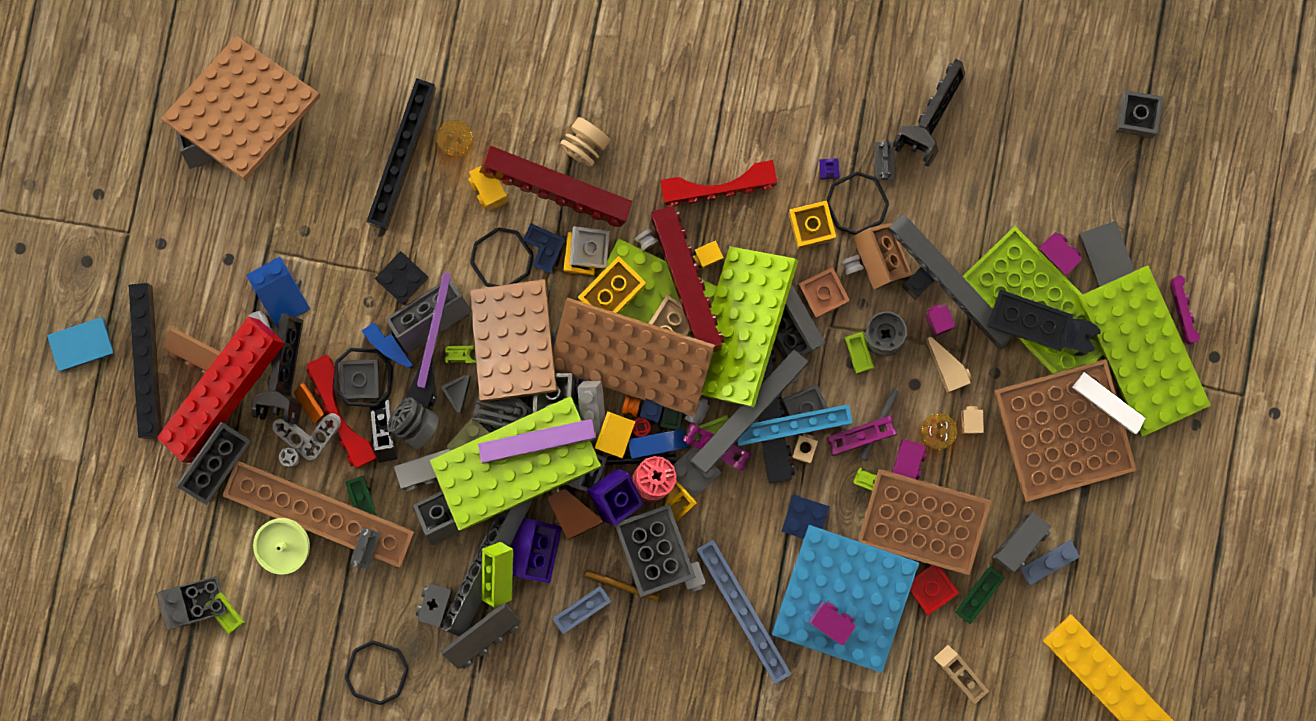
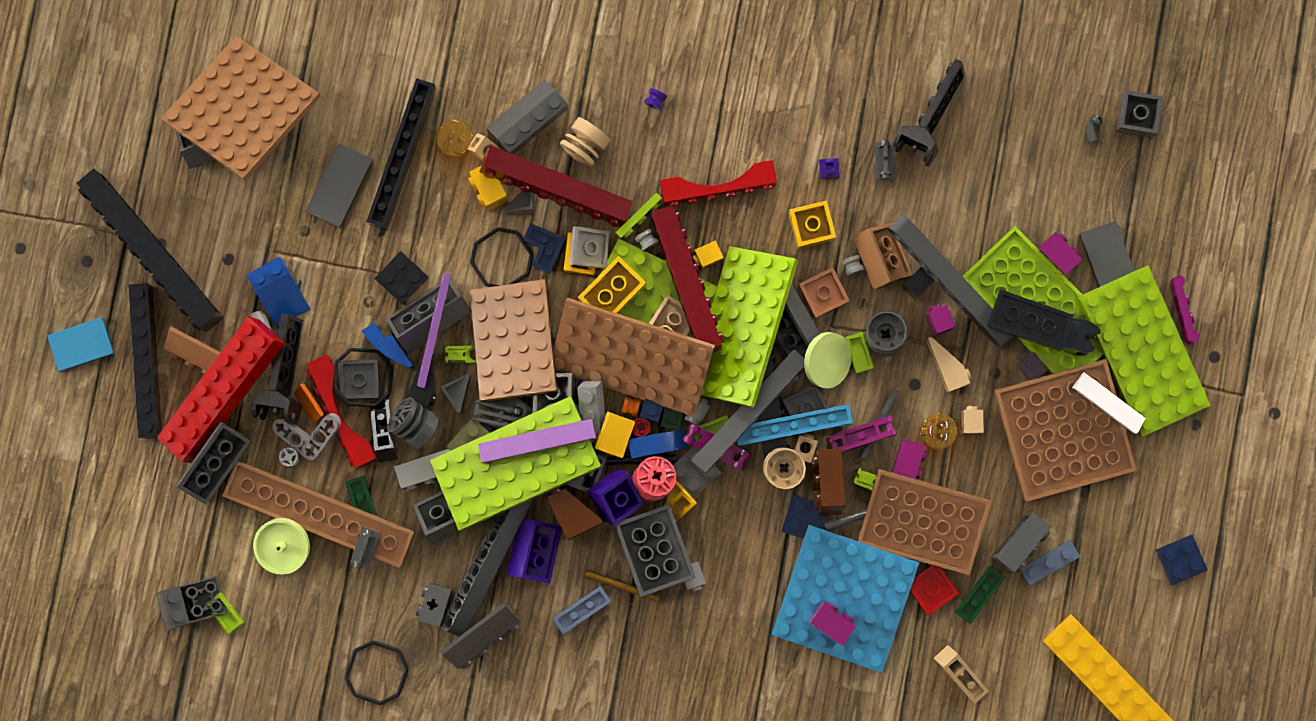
(149, 249): none -> black brick
(339, 185): none -> dark grey tile
(478, 144): none -> tan brick
(497, 574): lime brick -> none
(521, 205): none -> dark grey slope
(528, 117): none -> dark grey slope
(652, 204): none -> lime plate
(655, 99): none -> dark purple wheel
(743, 611): sand blue plate -> none
(796, 468): none -> tan wheel
(827, 360): none -> yellowish green piece
(828, 482): none -> reddish brown brick
(845, 520): none -> dark grey bar
(880, 190): black piece -> none
(1031, 366): none -> brick
(1091, 127): none -> dark grey arm
(1181, 559): none -> dark blue plate

